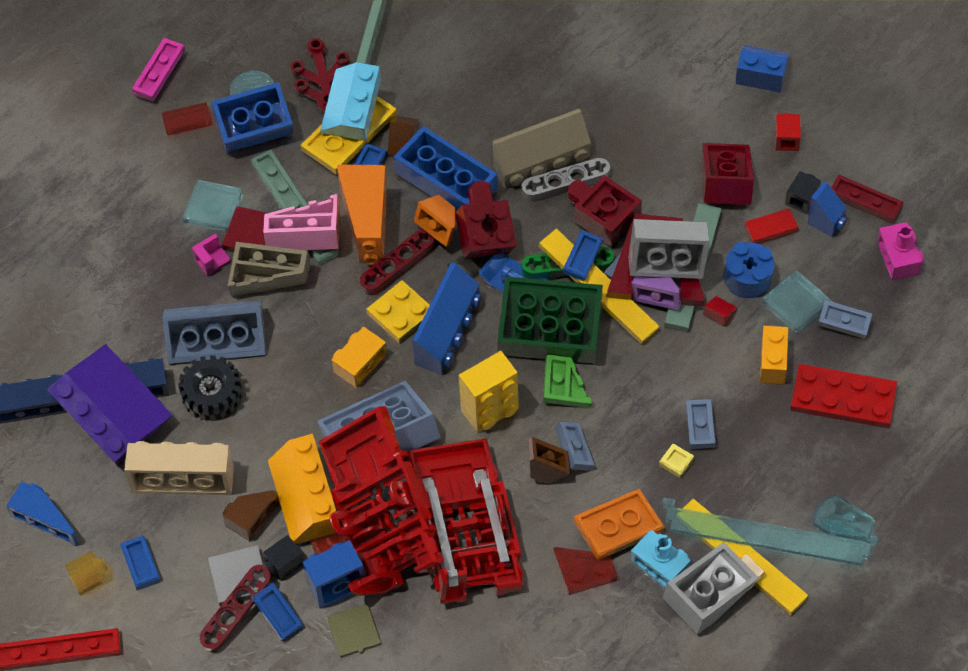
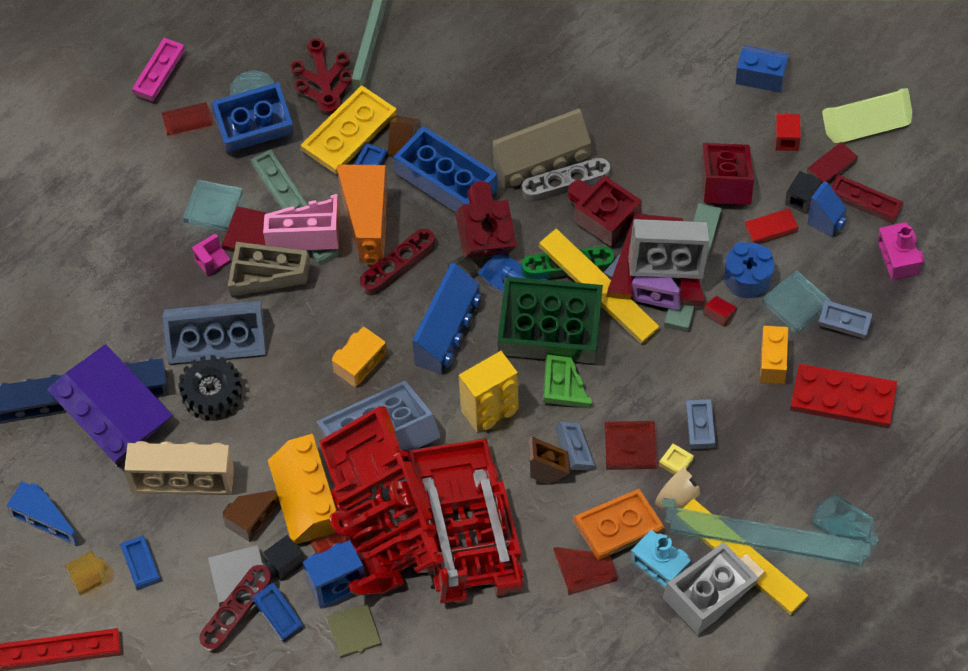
(352, 101): medium azure slope -> none
(399, 311): yellow plate -> none
(436, 218): orange slope -> none
(582, 255): blue tile -> none
(630, 445): none -> clear red tile
(679, 489): none -> tan brick
(832, 163): none -> dark red tile
(868, 116): none -> yellowish green piece

